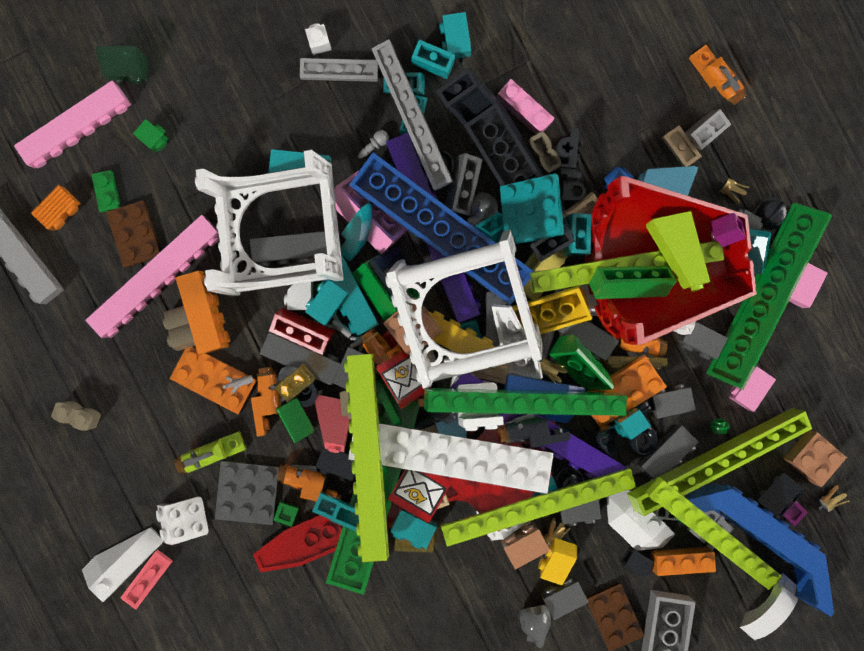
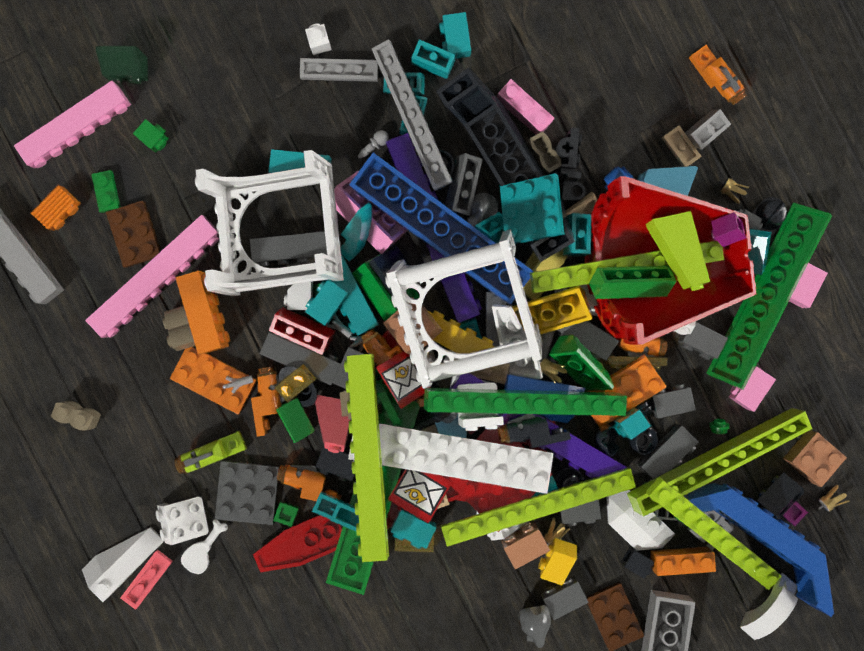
(196, 556): none -> white piece

